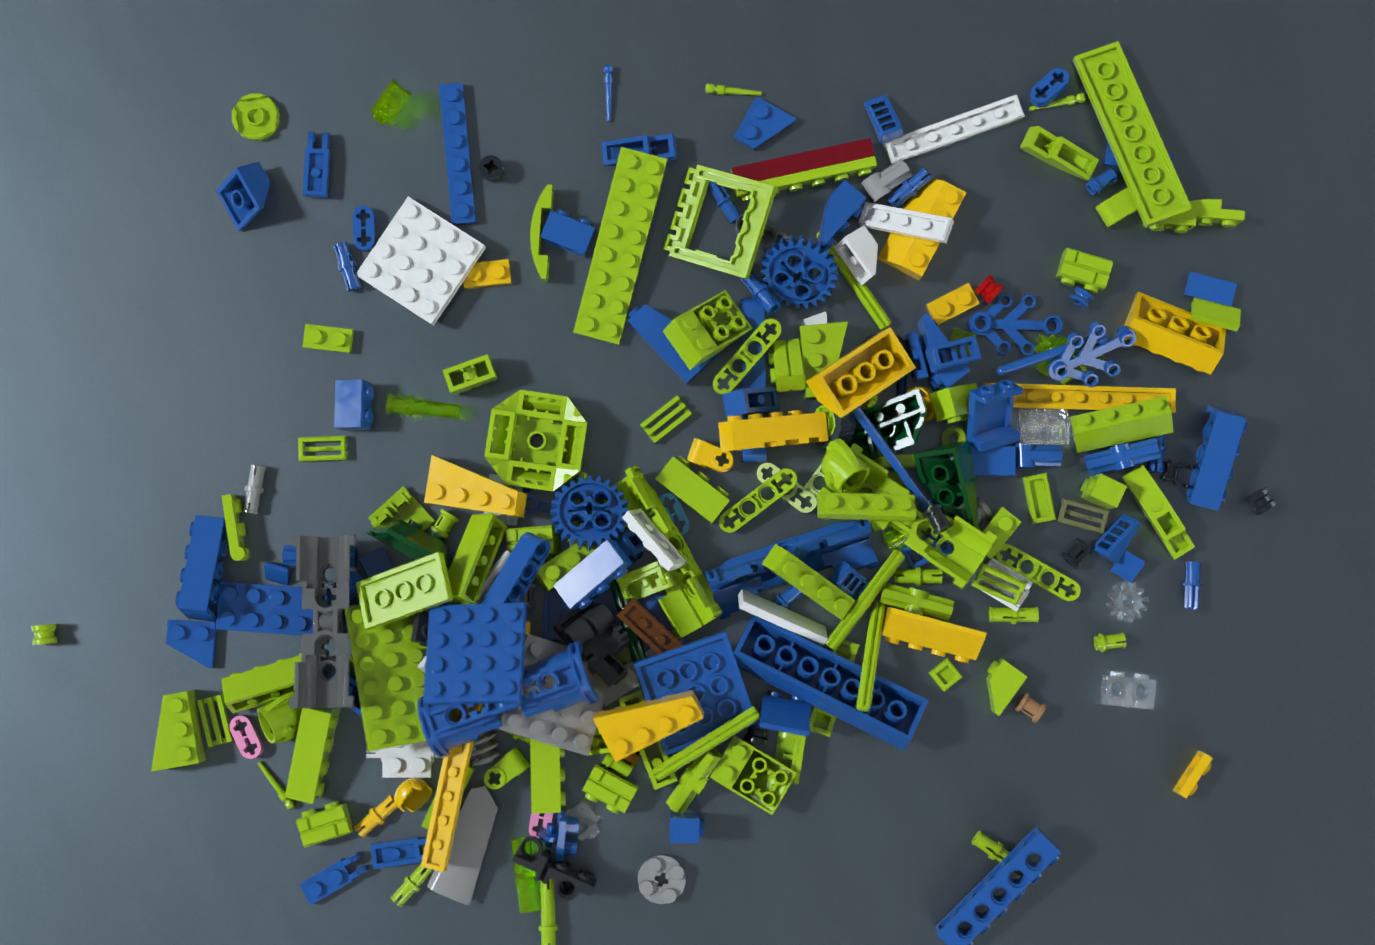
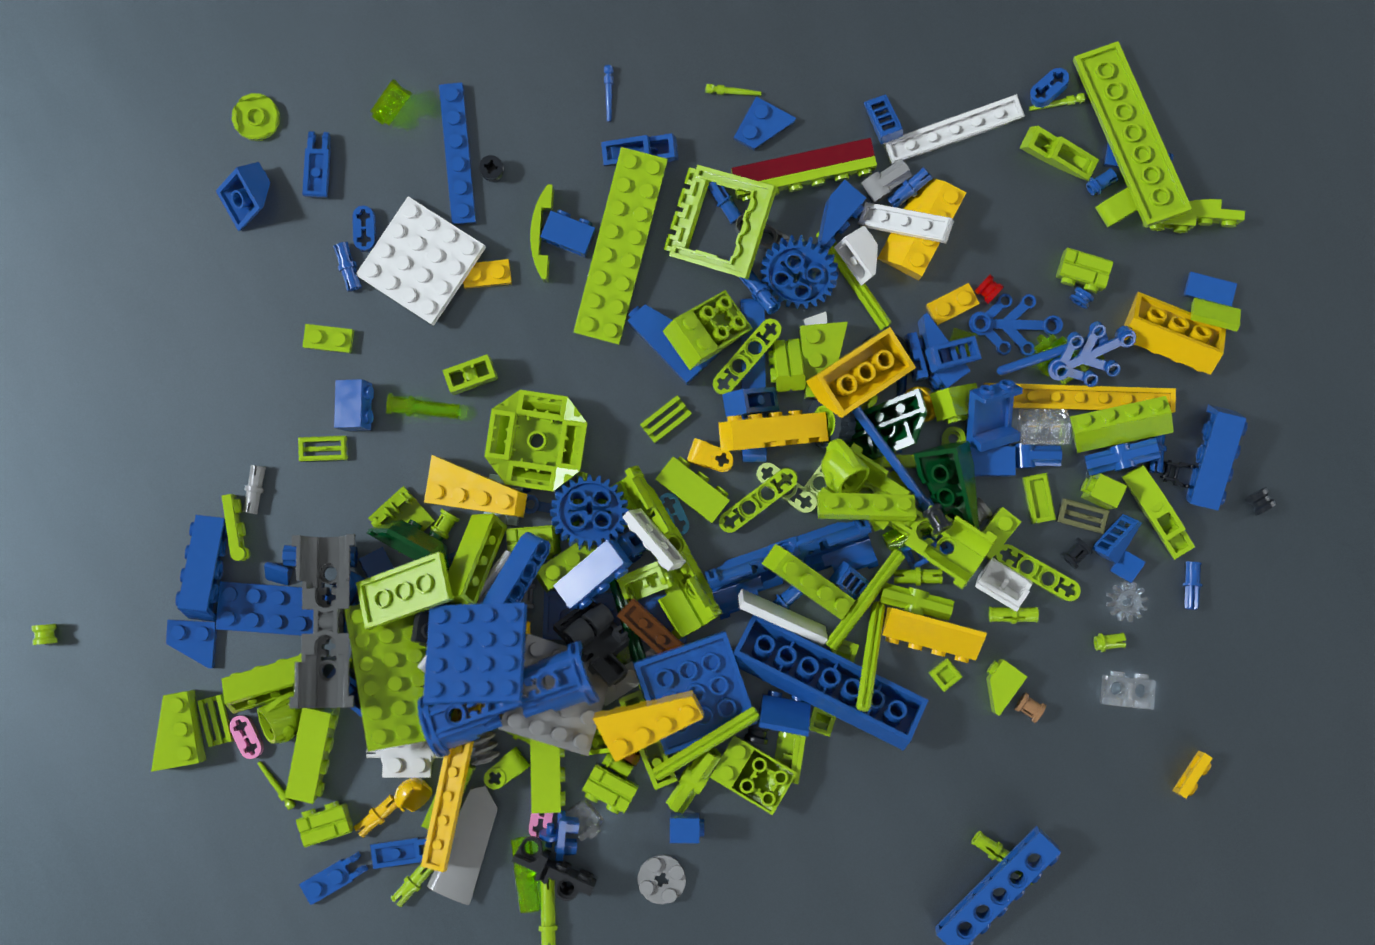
(979, 575): lime tile -> none

